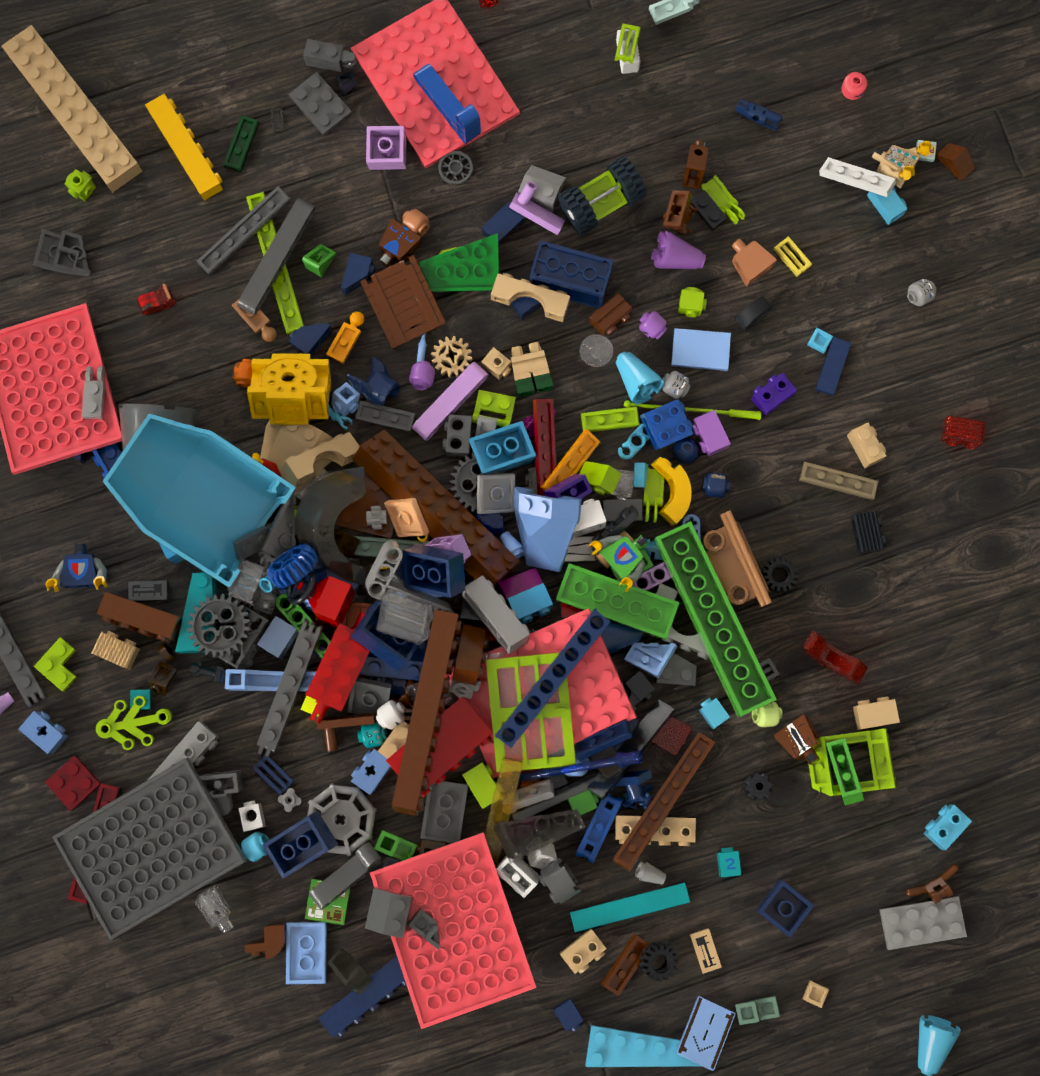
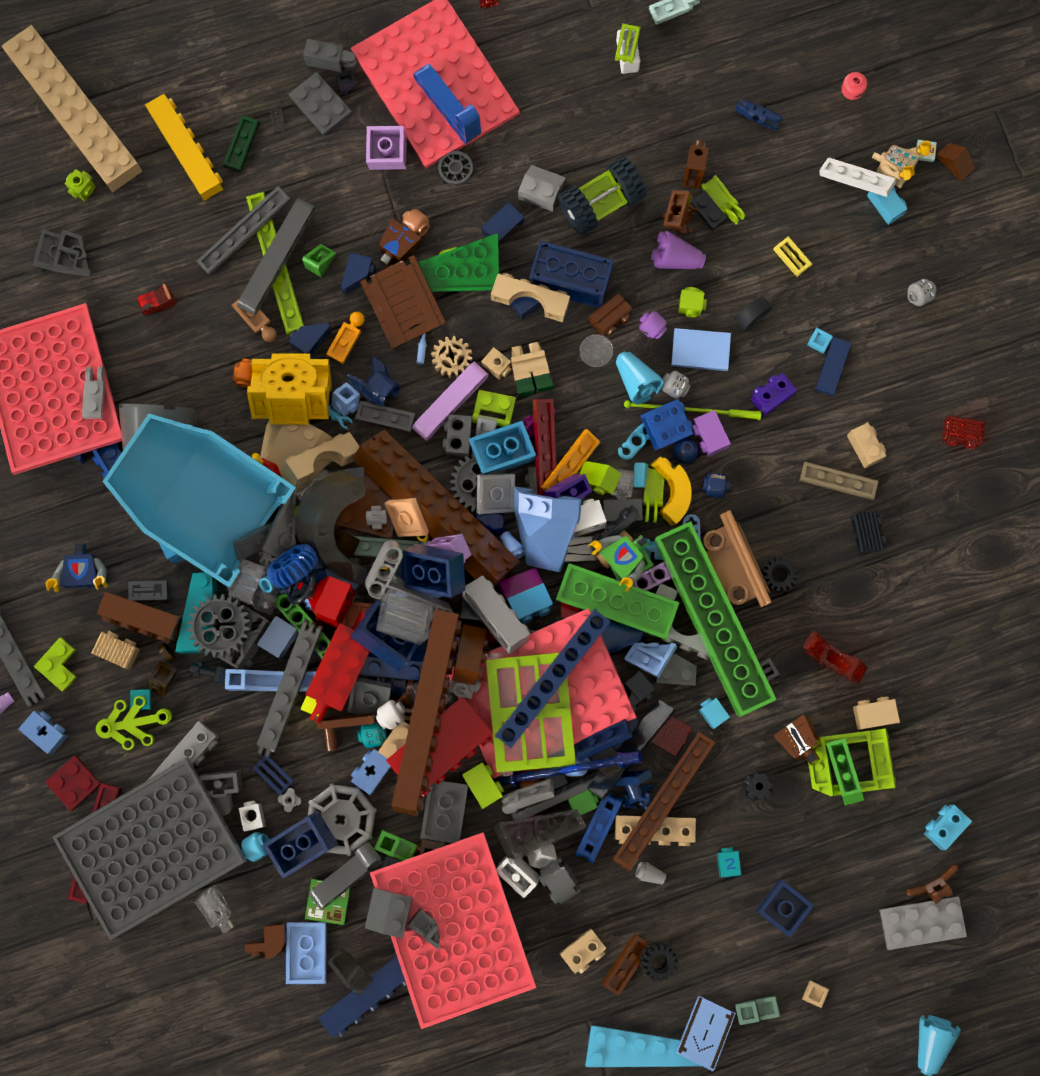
(422, 375): medium lavender head -> none
(502, 803): clear yellow tile -> none
(522, 204): lavender piece -> none
(568, 1015): dark blue brick -> none
(610, 419): lime tile -> none
(629, 907): teal tile -> none
(705, 950): tan tile -> none
(751, 261): nougat torso -> none
(767, 715): yellowish green head -> none

